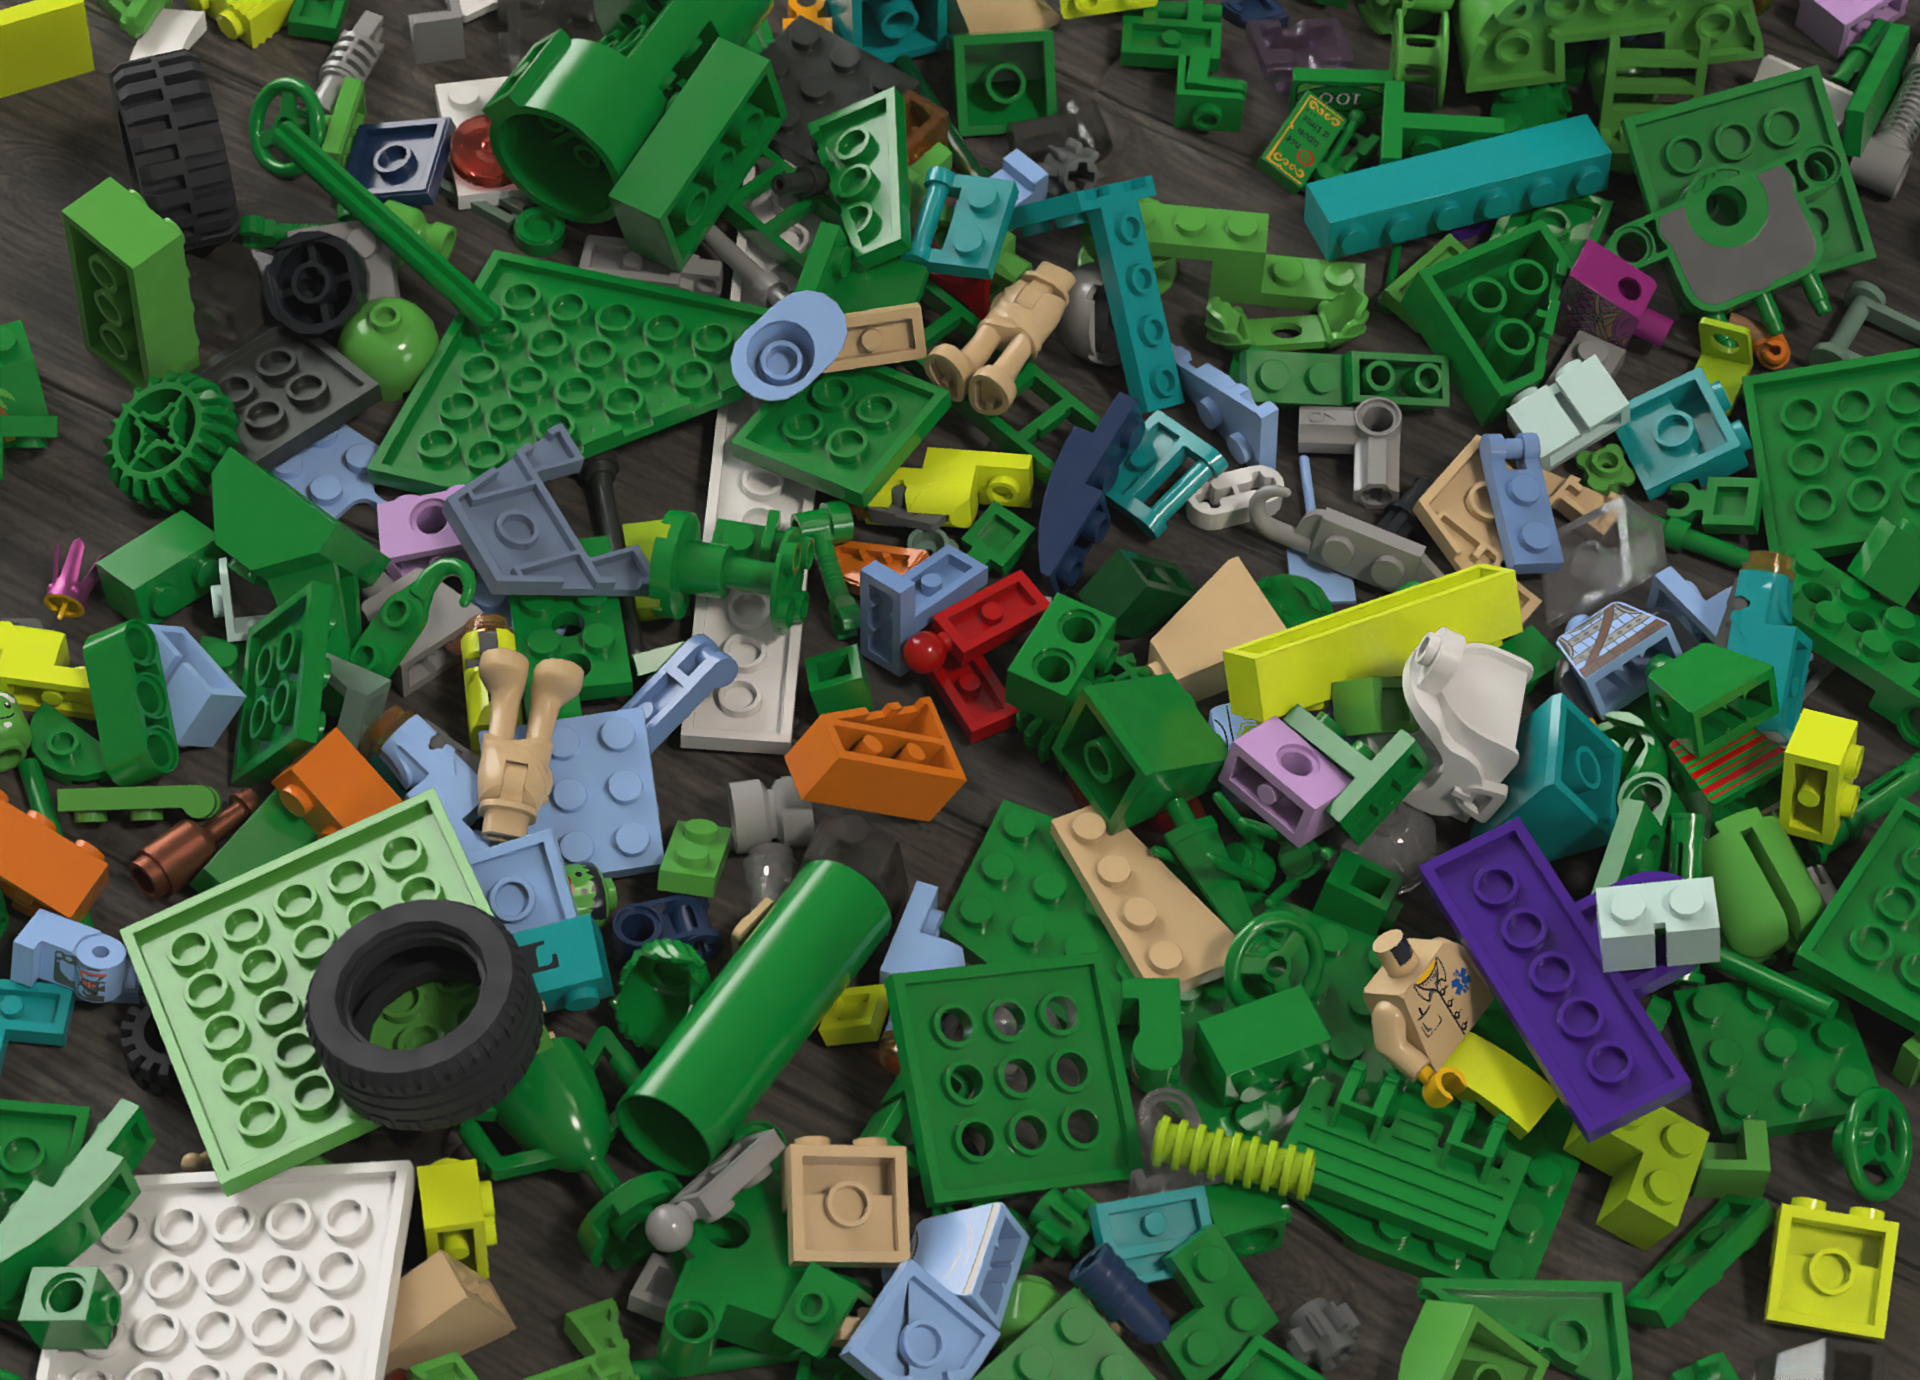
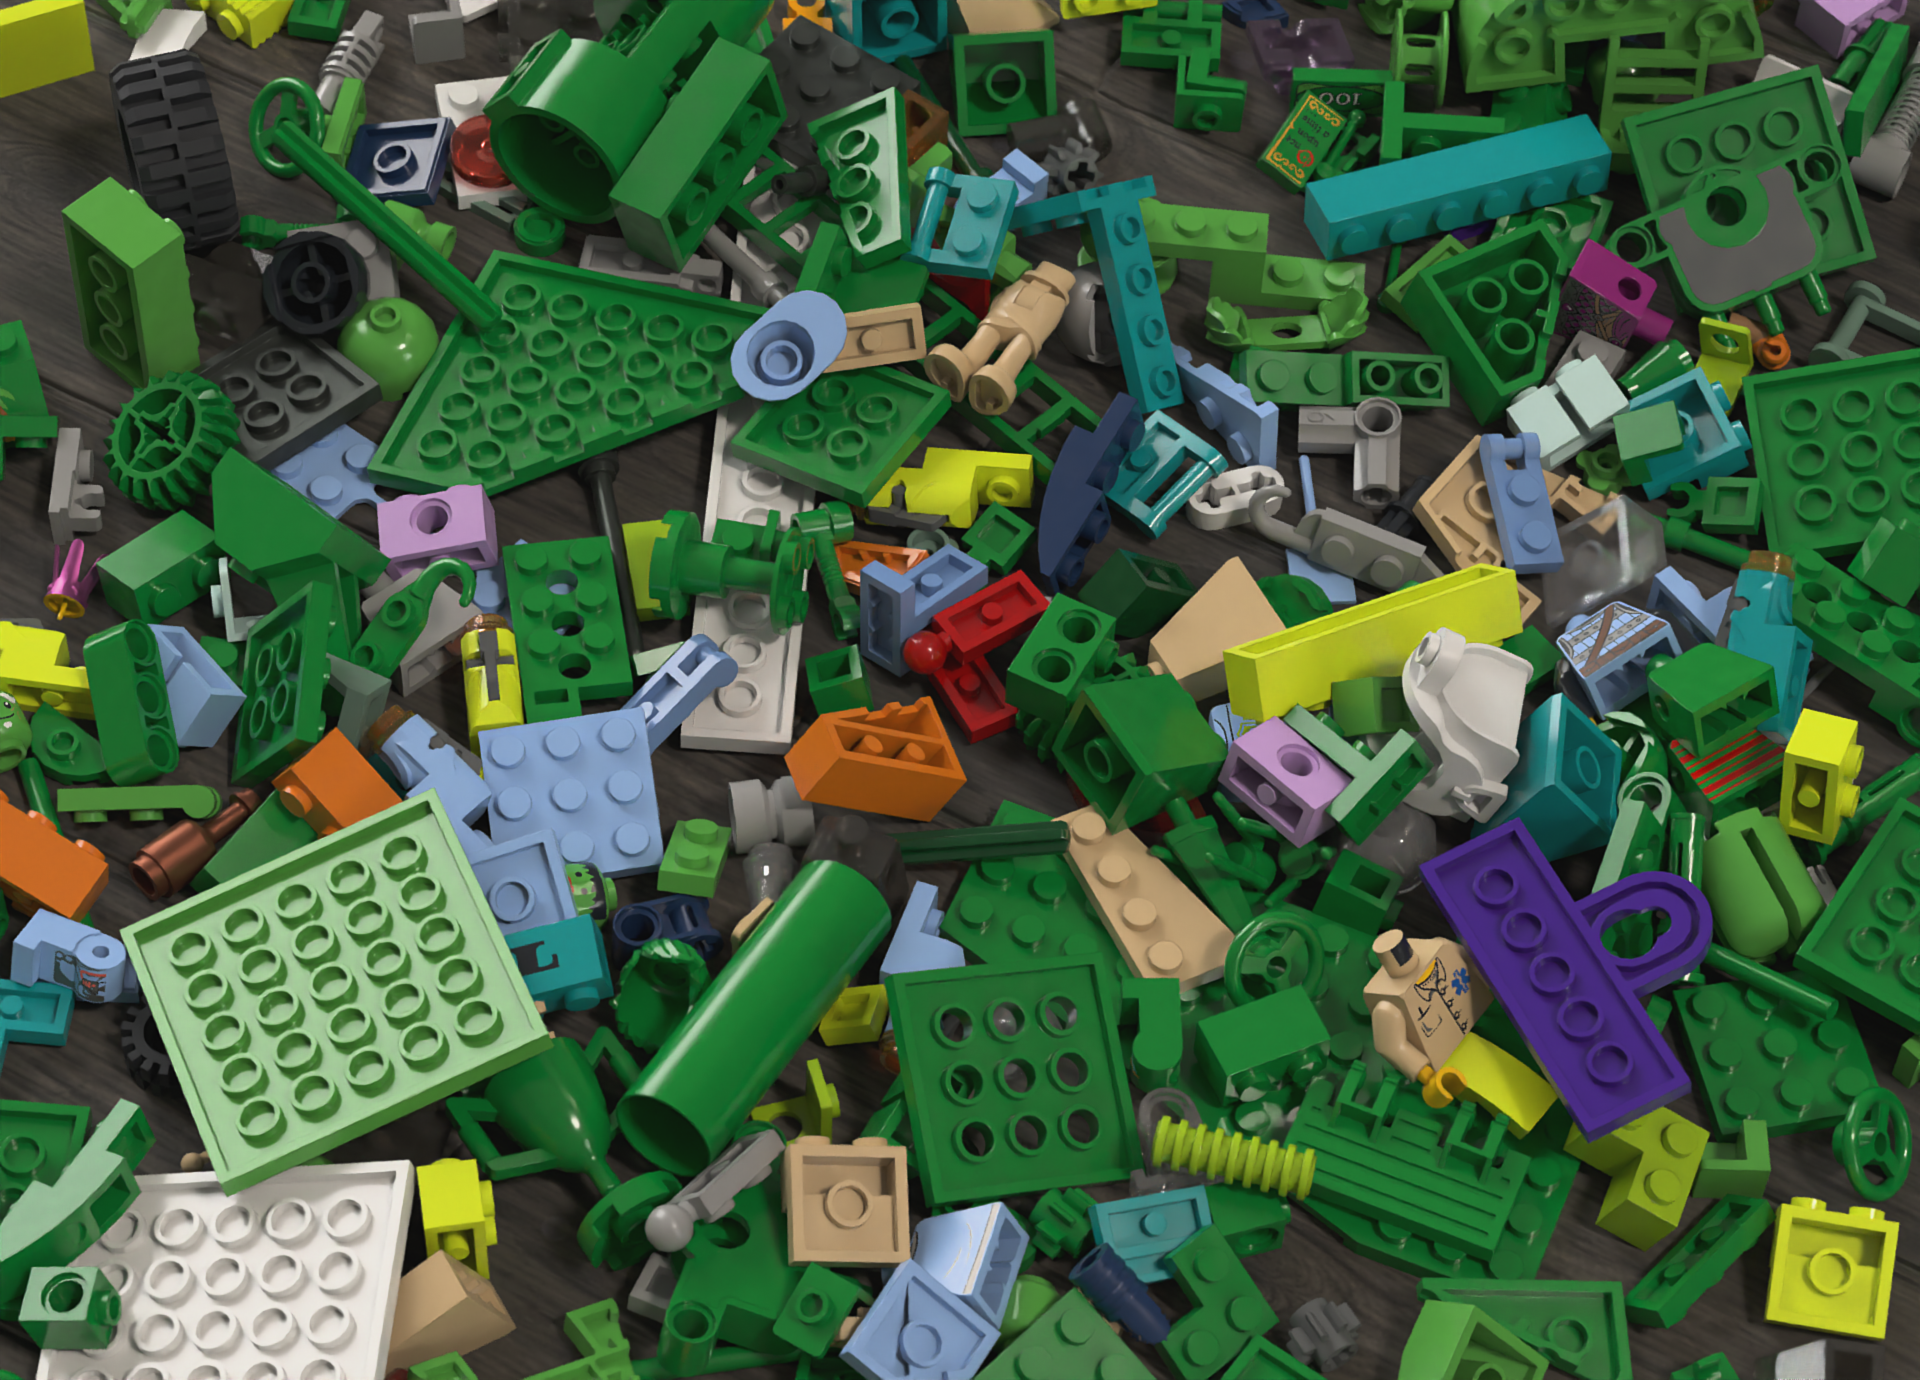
(69, 493): none -> light grey plate
(399, 952): black tyre -> none
(516, 773): tan piece -> none
(523, 538): sand blue wing -> none
(812, 1110): none -> lime bracket
(984, 842): none -> dark green axle
(1633, 911): light aqua piece -> none
(1648, 435): none -> green panel
(1656, 367): none -> green cone

